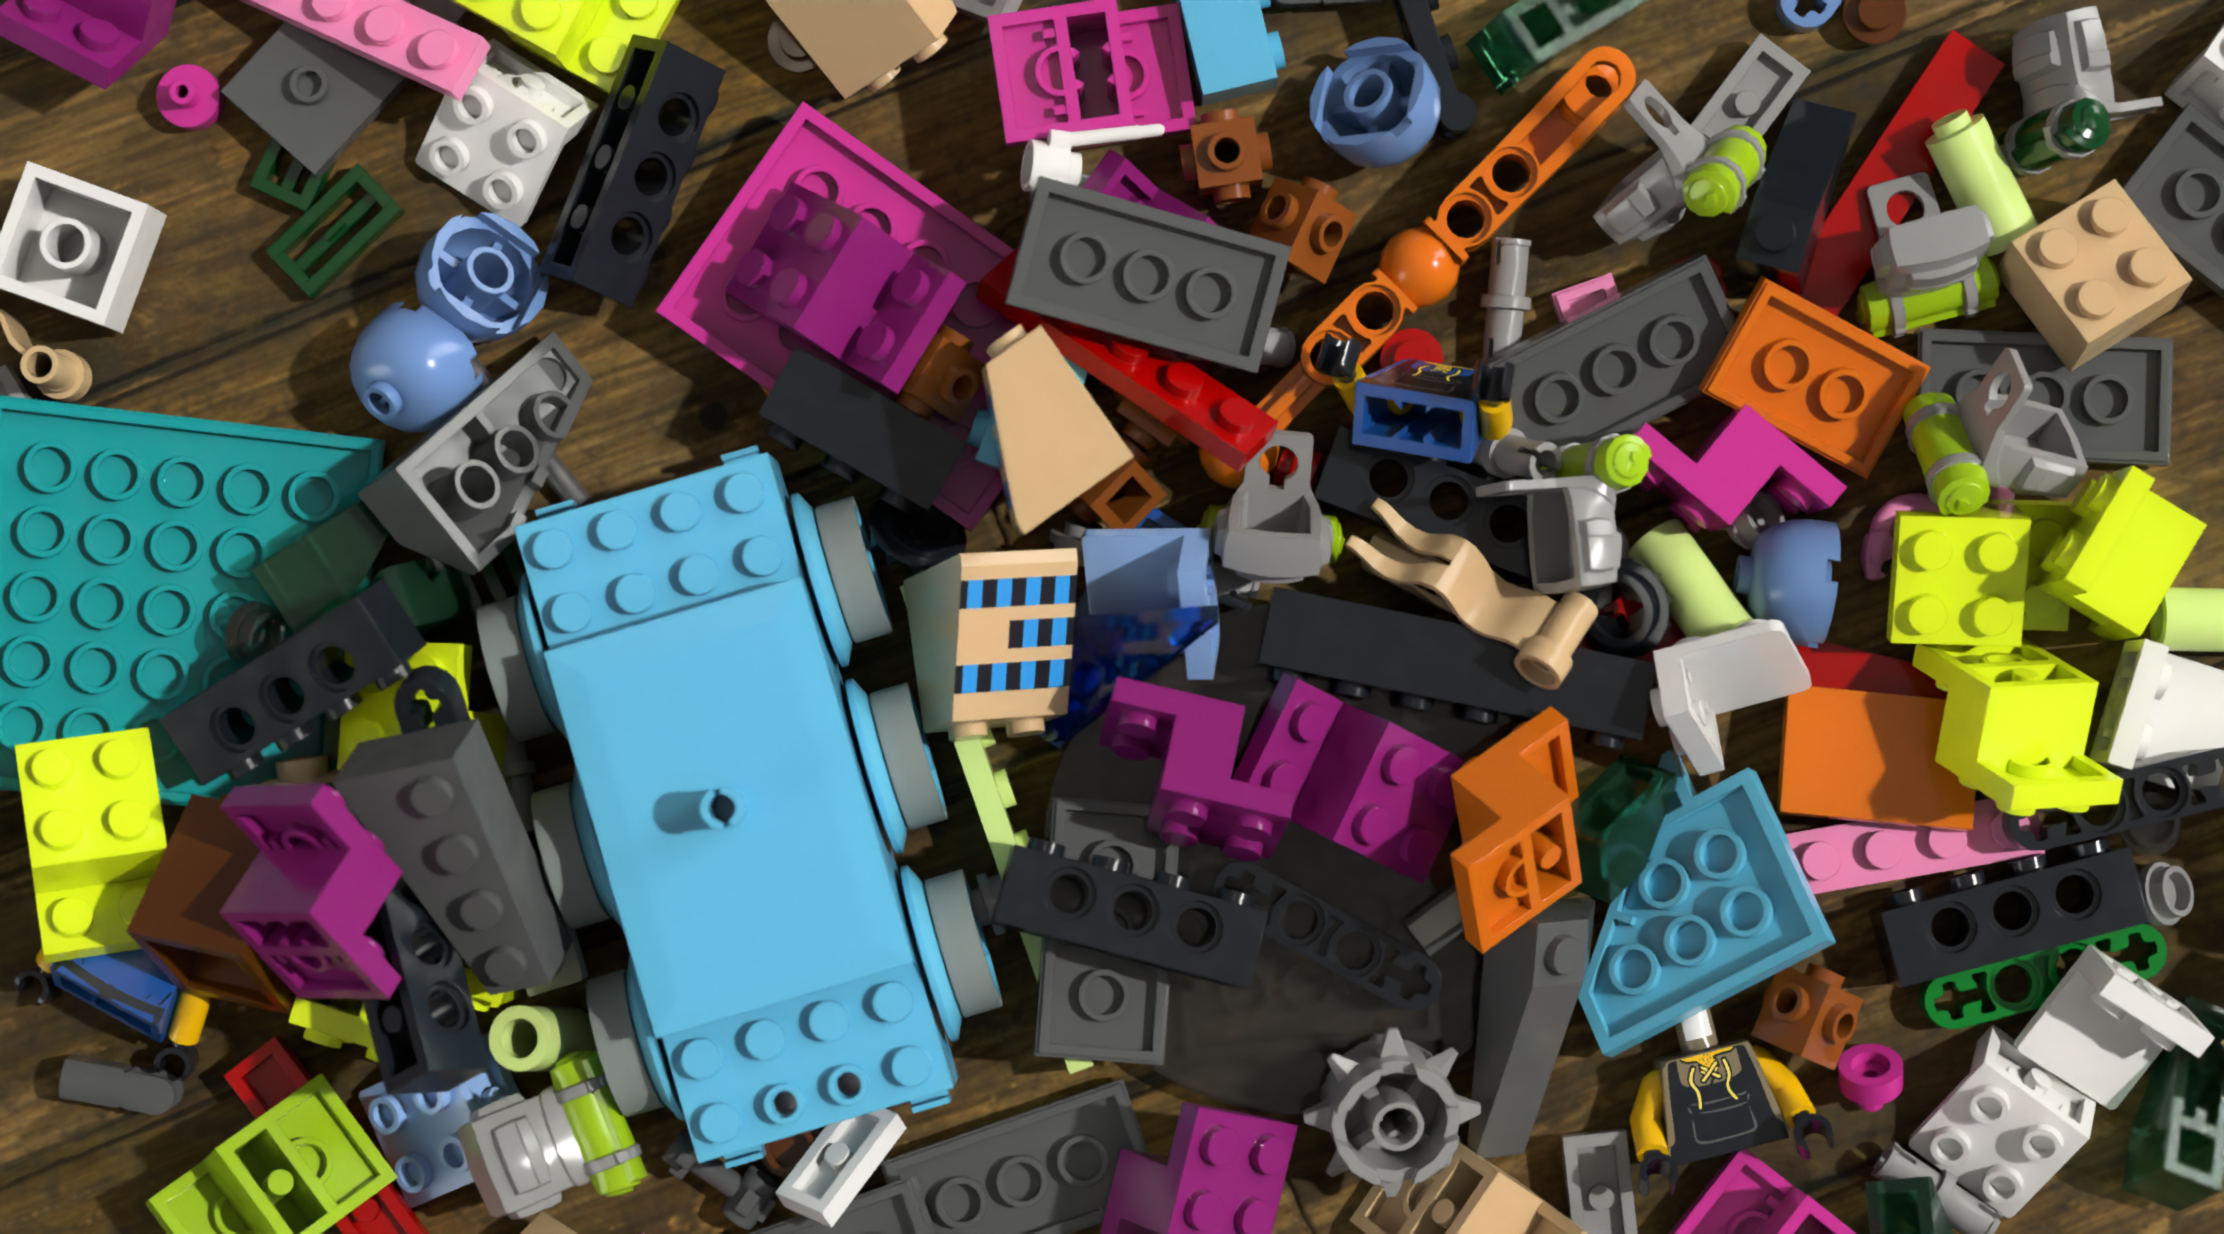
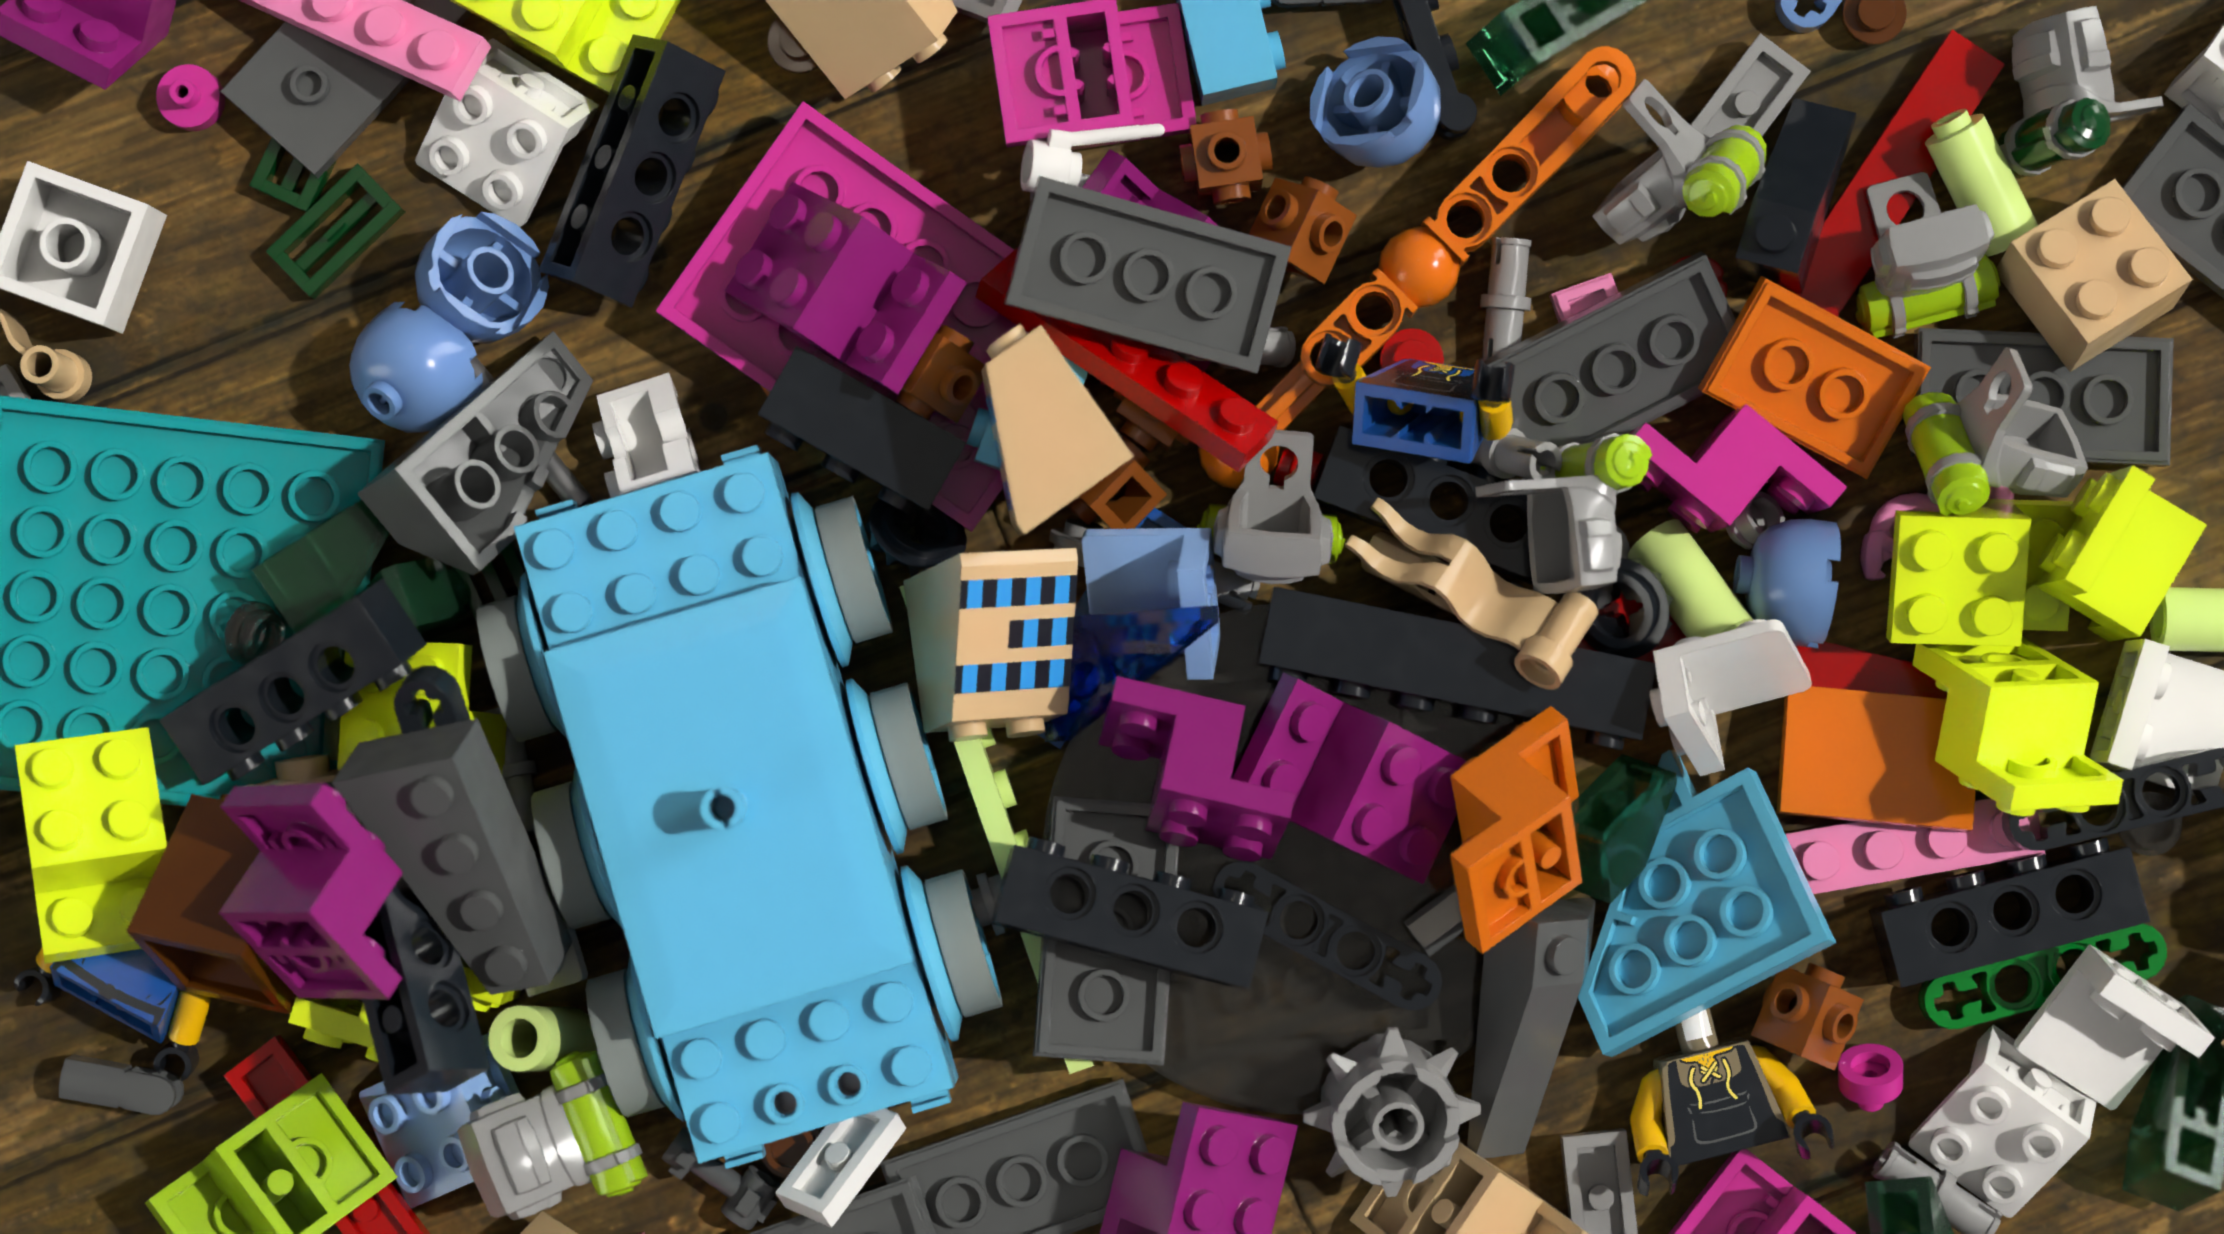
(644, 436): none -> white cylinder
(2166, 892): light grey plate -> none

